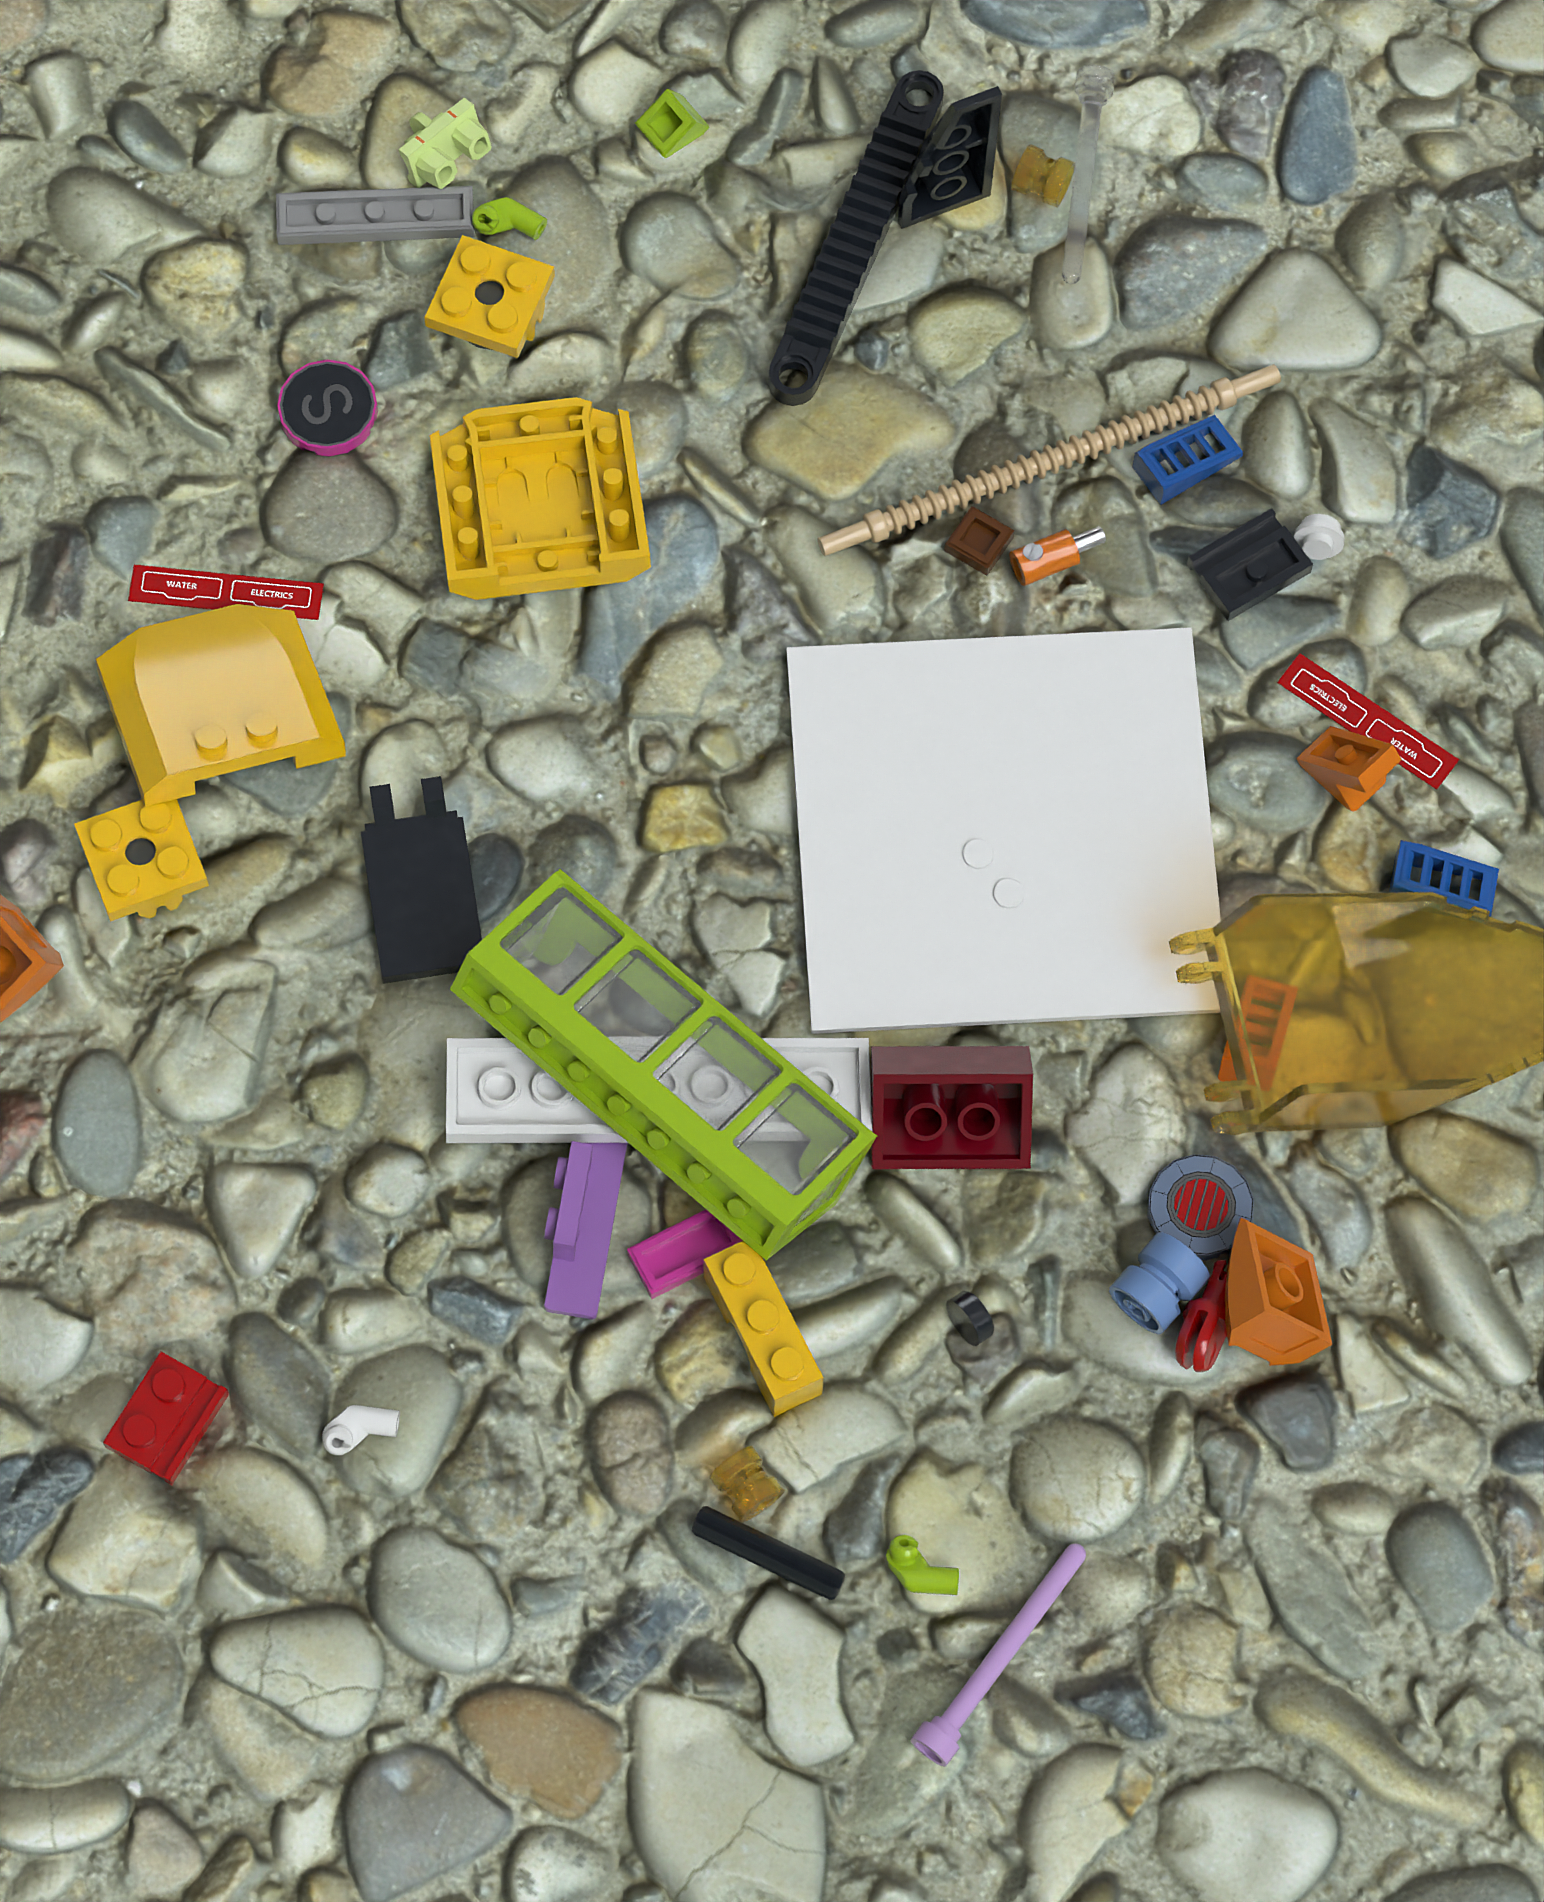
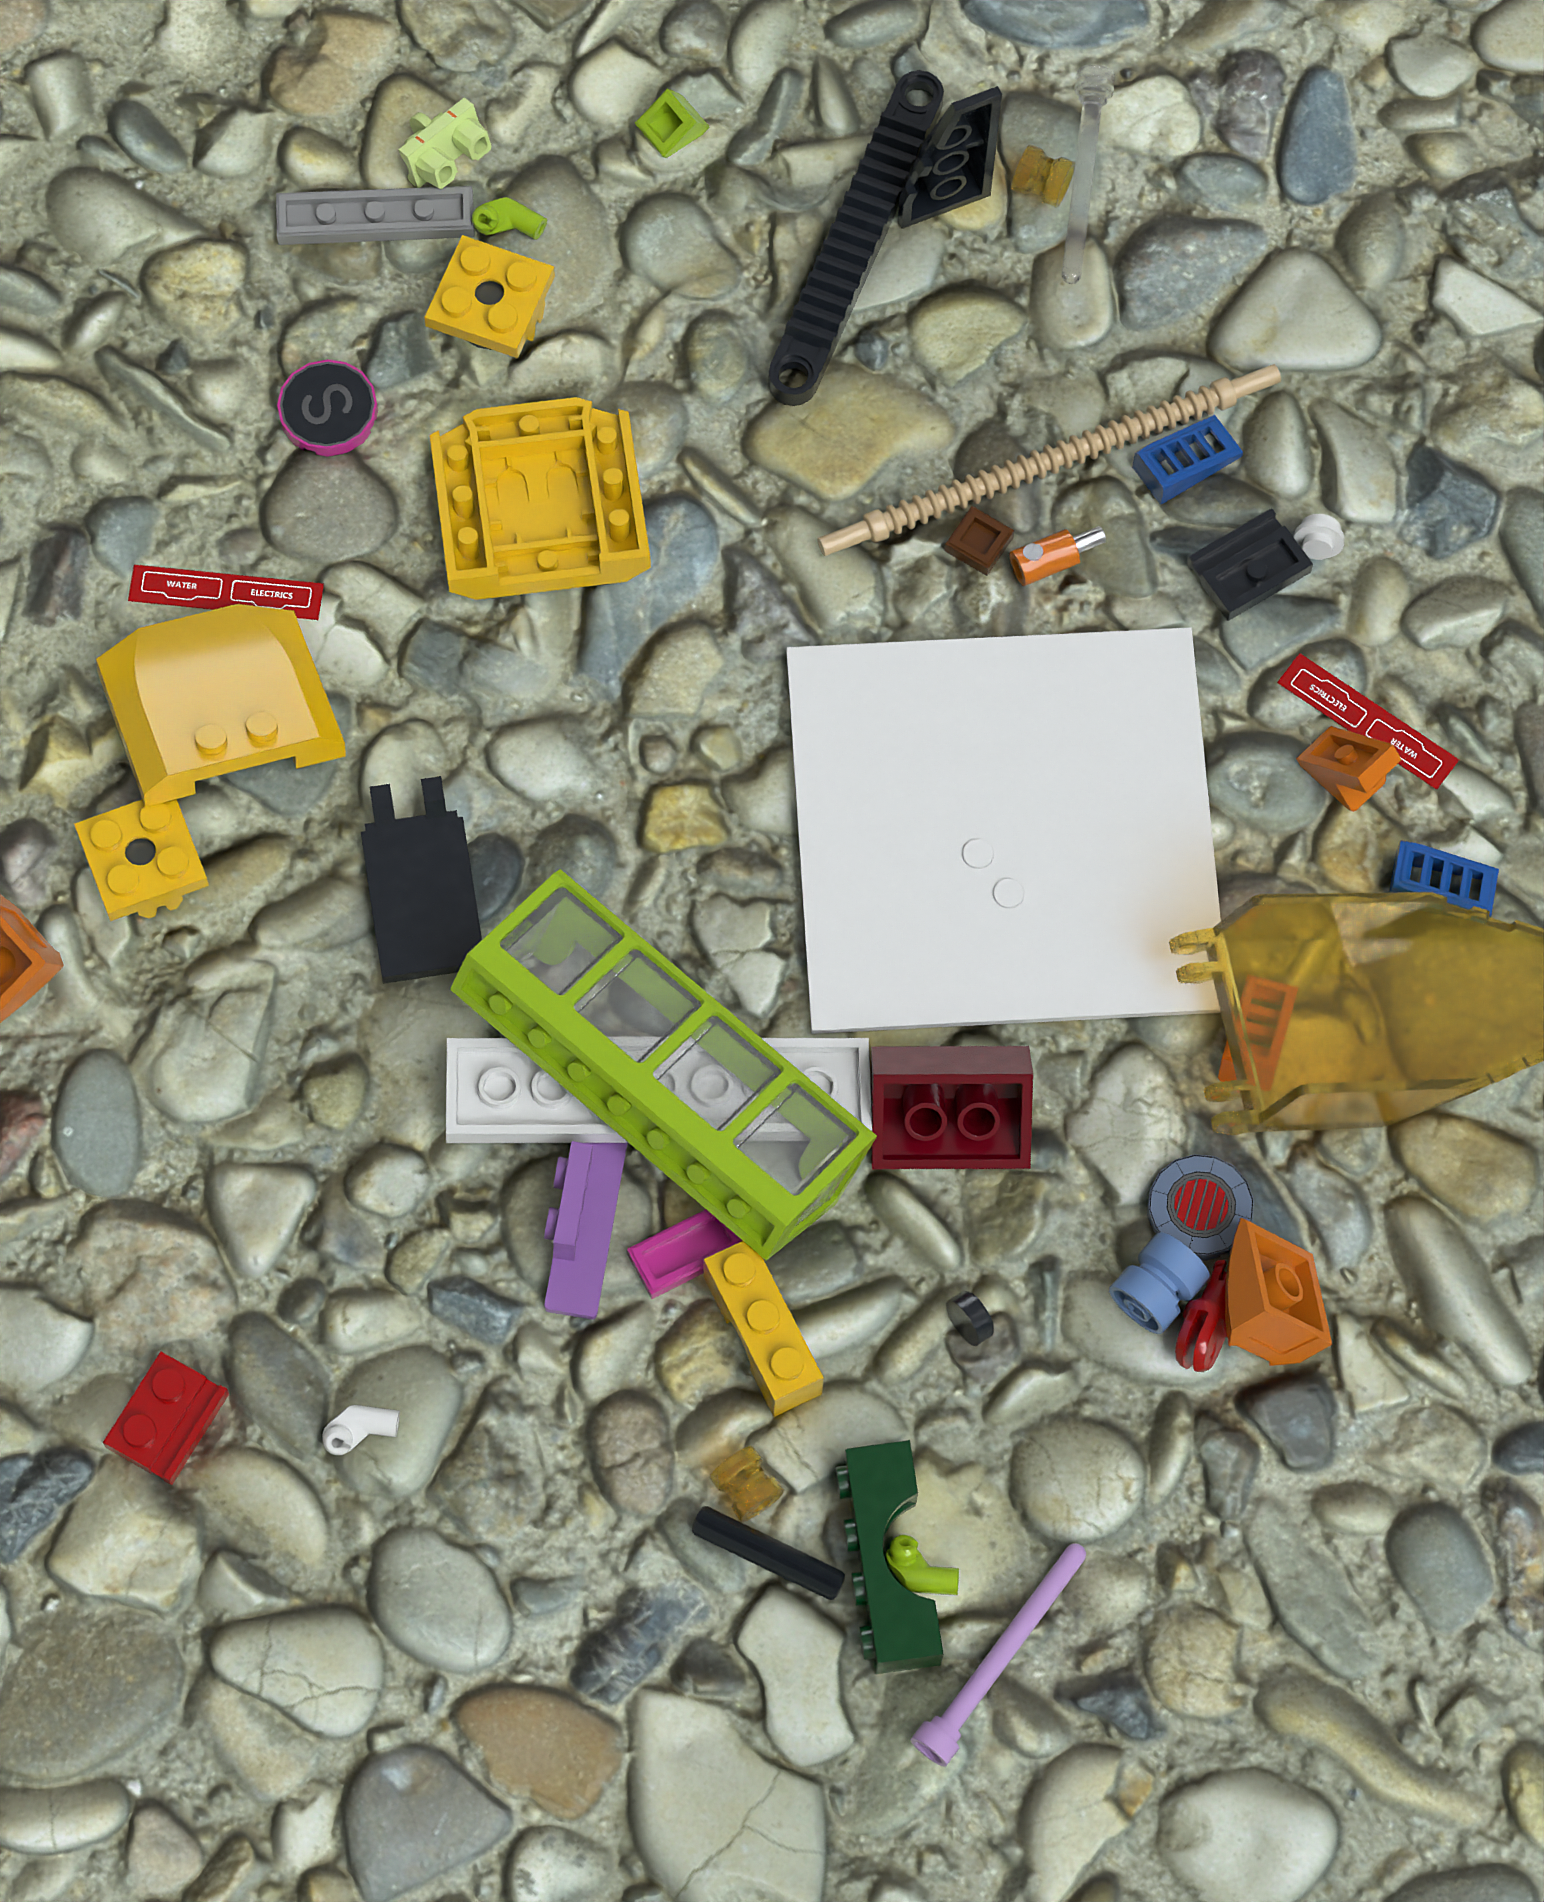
(901, 1624): none -> dark green arch

